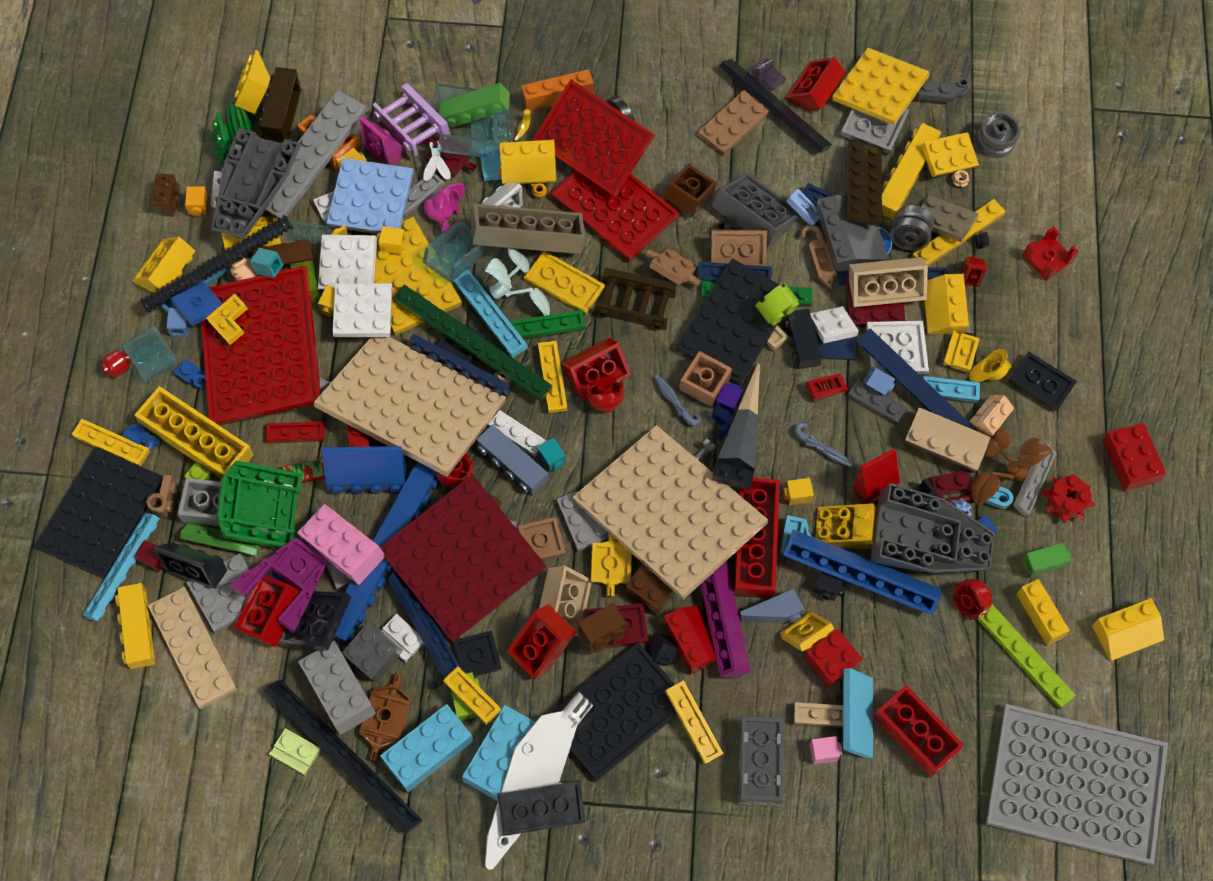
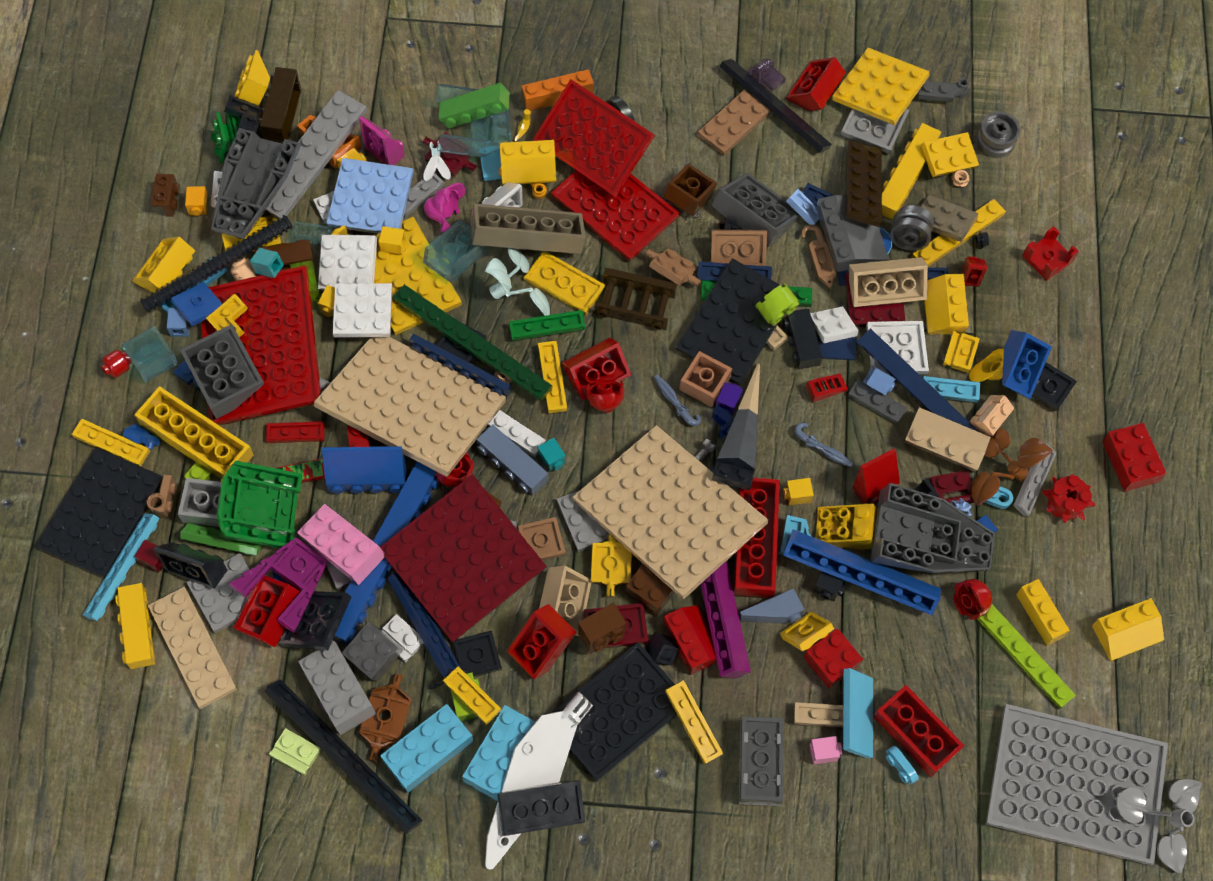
(222, 370): none -> dark grey slope
(246, 111): none -> black plate
(420, 106): lavender fence -> none
(490, 313): medium azure plate -> none
(897, 759): none -> medium azure plate
(1023, 362): none -> blue slope
(1046, 560): bright green brick -> none
(1185, 795): none -> light grey plant

